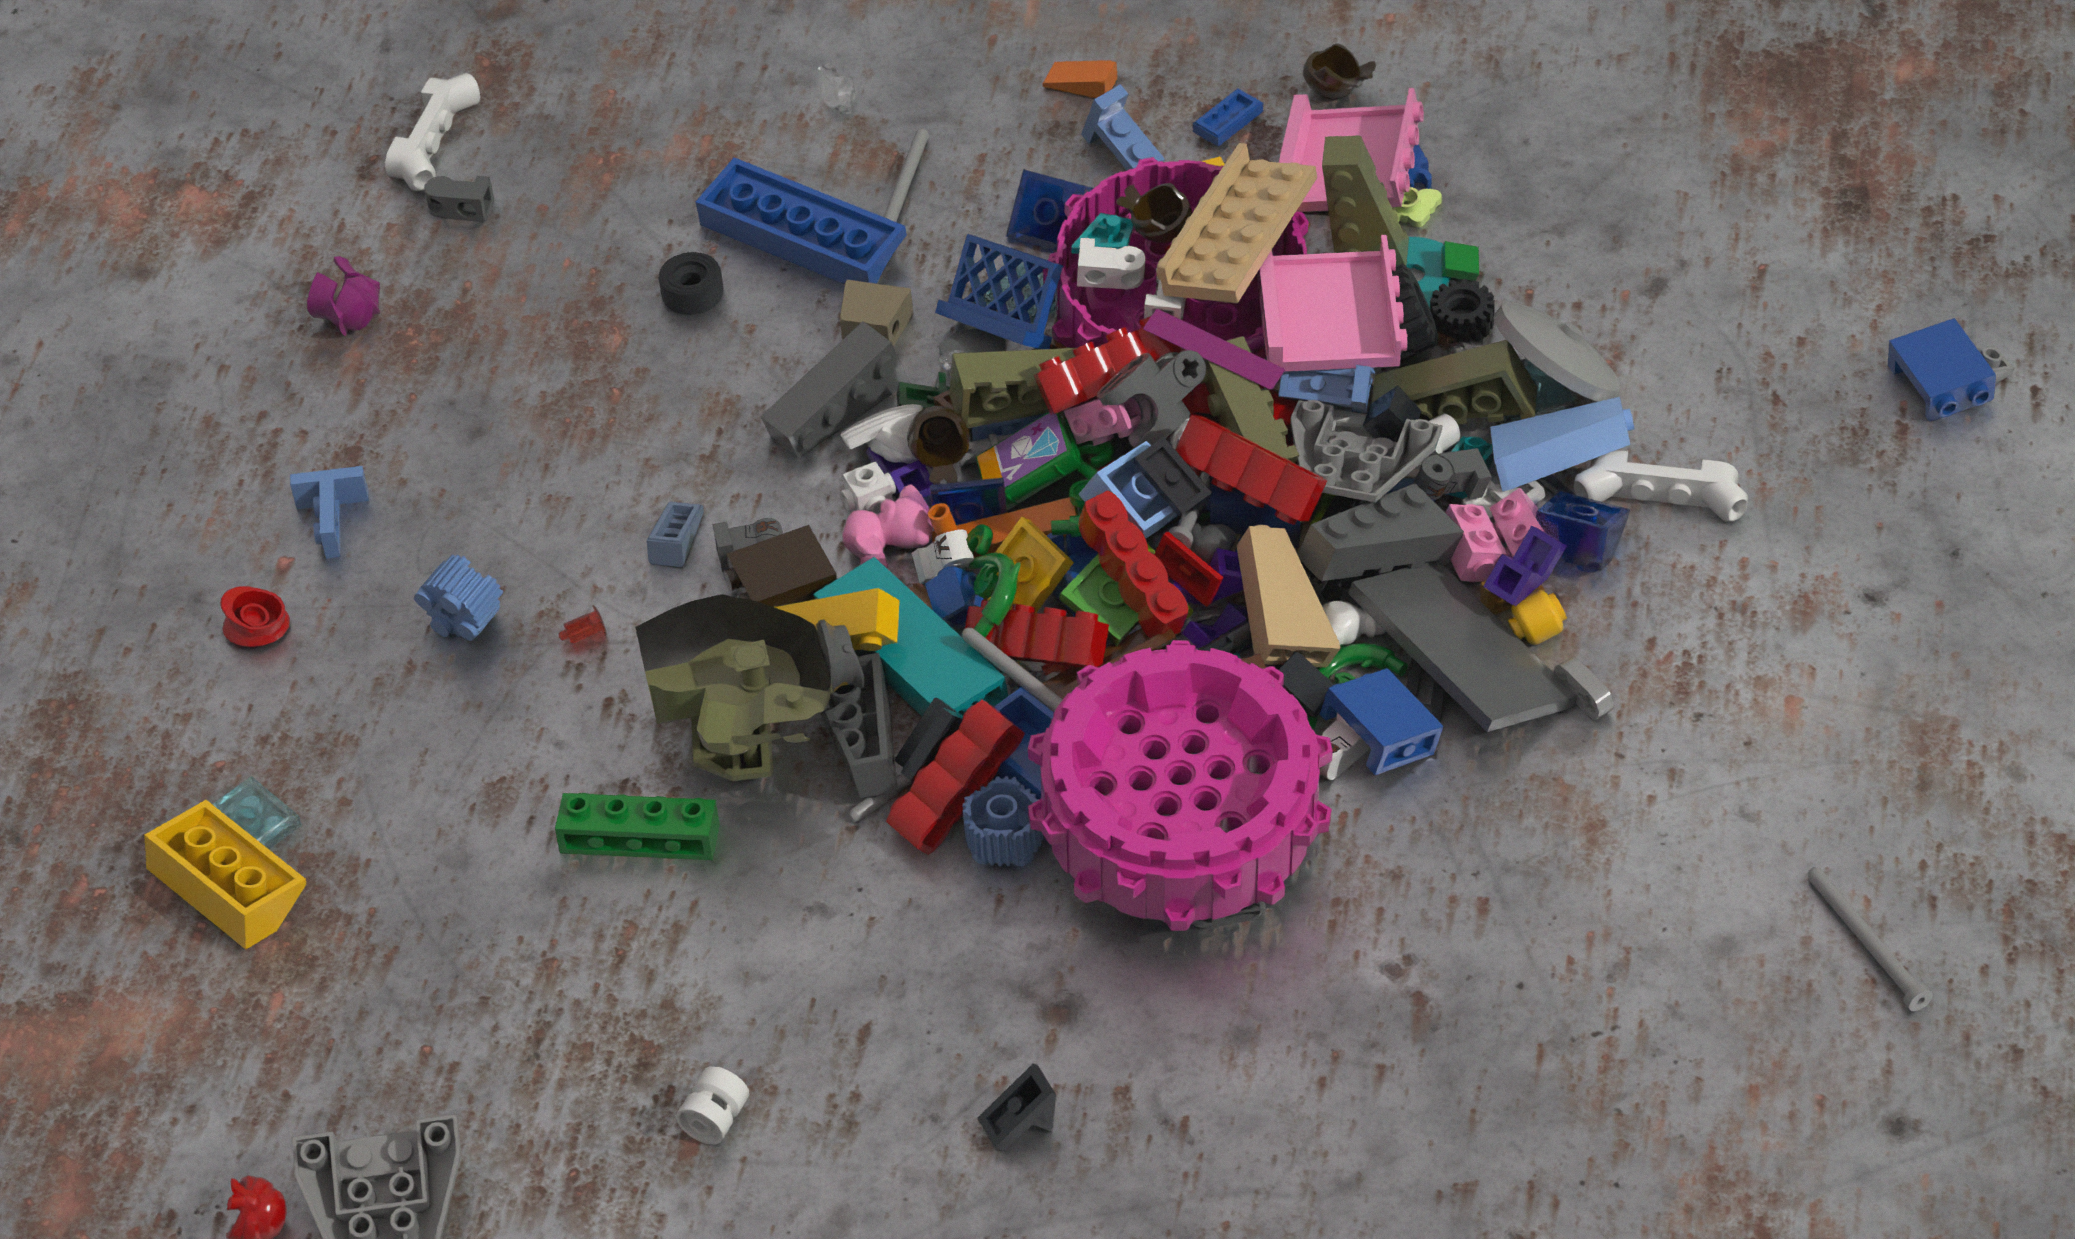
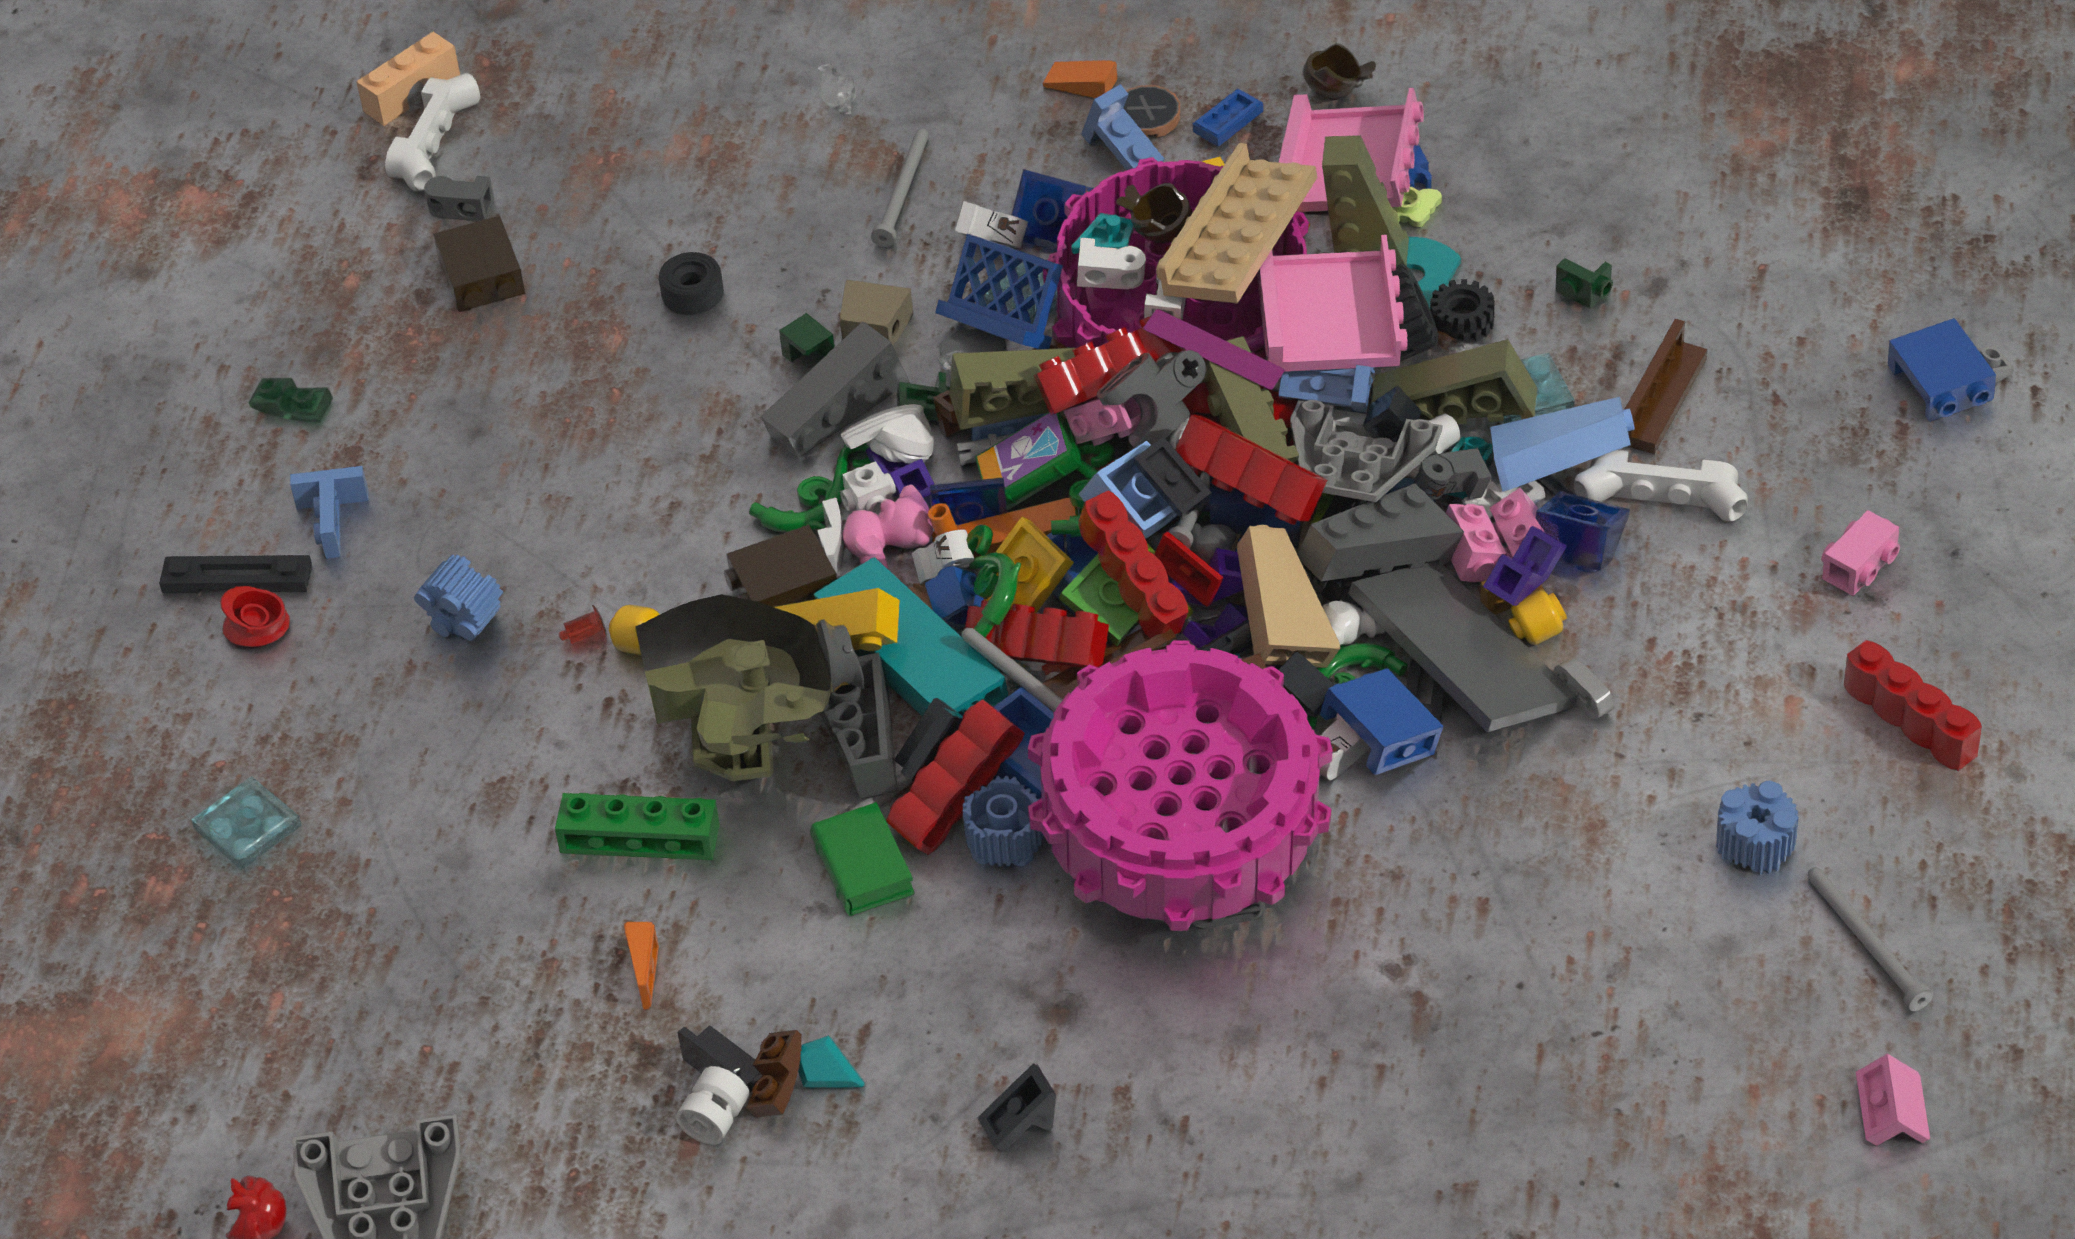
(185, 575): none -> black container
(223, 873): yellow slope -> none
(284, 400): none -> clear green slope
(353, 306): magenta helmet -> none
(387, 87): none -> light nougat arch
(479, 263): none -> dark brown brick
(623, 625): none -> yellow head
(644, 954): none -> orange slope
(672, 538): sand blue slope -> none
(716, 1050): none -> black panel
(738, 537): dark grey leg -> none
(779, 1068): none -> reddish brown slope
(799, 223): blue arch -> none
(805, 337): none -> dark green panel
(808, 495): none -> green plant
(826, 1065): none -> teal piece
(831, 536): none -> white slope
(862, 859): none -> green piece
(938, 441): dark brown hat -> none
(991, 225): none -> white leg
(1153, 109): none -> black tile
(1460, 261): green tile -> none
(1557, 350): light grey dish -> none
(1582, 284): none -> dark green bracket
(1664, 388): none -> reddish brown fence
(1757, 826): none -> medium blue brick
(1860, 552): none -> bright pink brick
(1891, 1101): none -> bright pink panel
(1915, 706): none -> red brick

